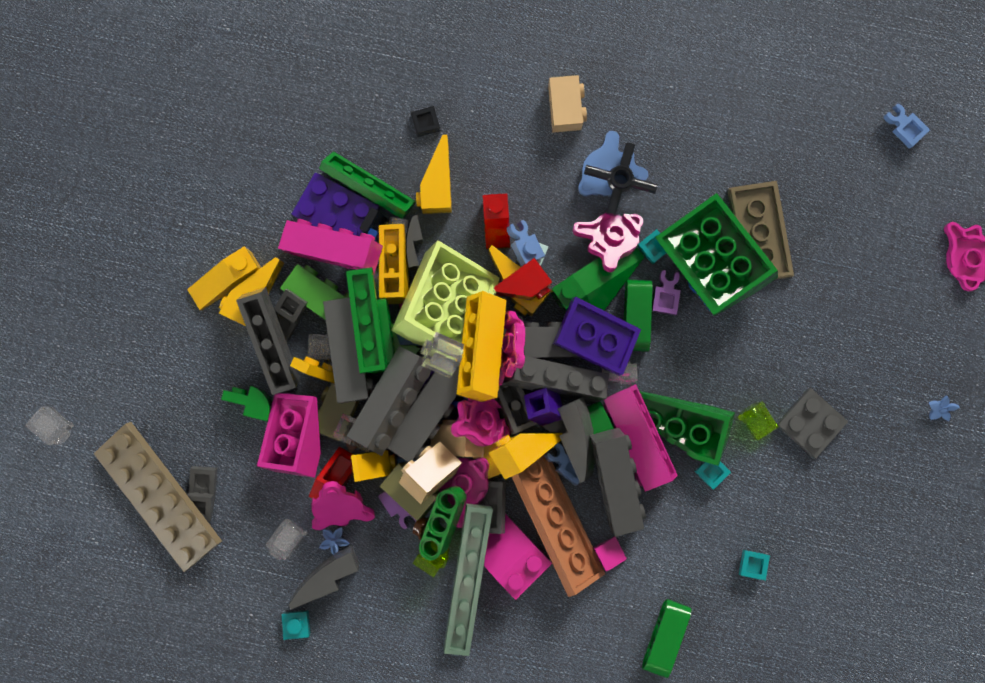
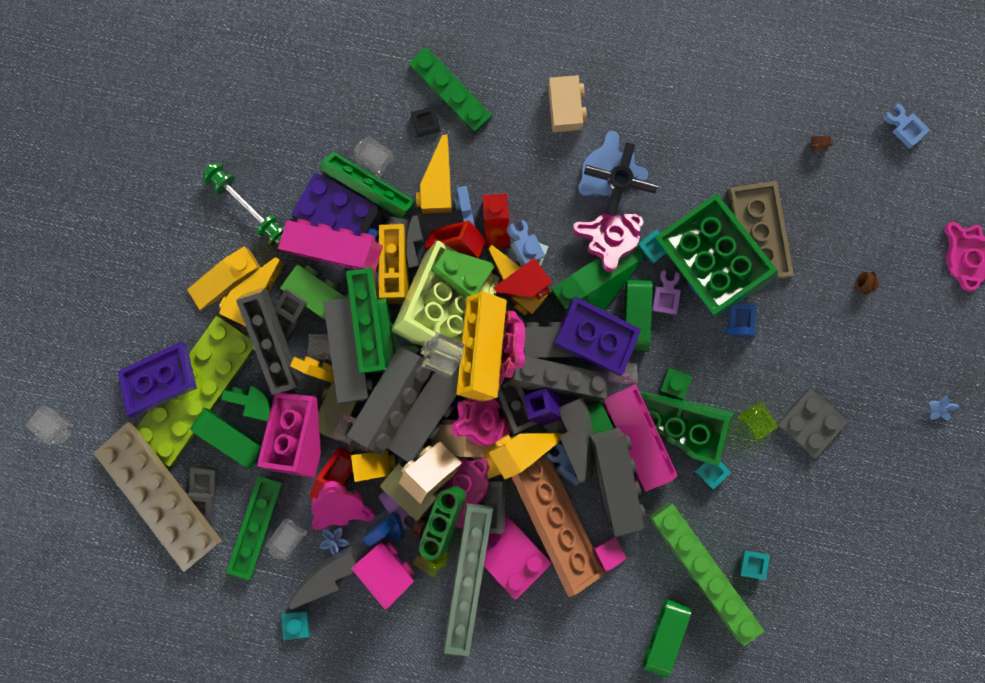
(157, 379): none -> dark purple plate
(215, 365): none -> lime plate
(222, 182): none -> green axle
(226, 437): none -> green beam
(254, 527): none -> green plate
(373, 155): none -> clear brick
(384, 573): none -> dark pink slope
(388, 526): none -> blue tile
(450, 90): none -> green plate
(460, 237): none -> red slope
(462, 272): none -> bright green wing
(463, 203): none -> medium blue plate
(675, 383): none -> green plate
(706, 573): none -> bright green brick
(742, 320): none -> blue tile
(820, 143): none -> reddish brown plate
(867, 282): none -> reddish brown plate

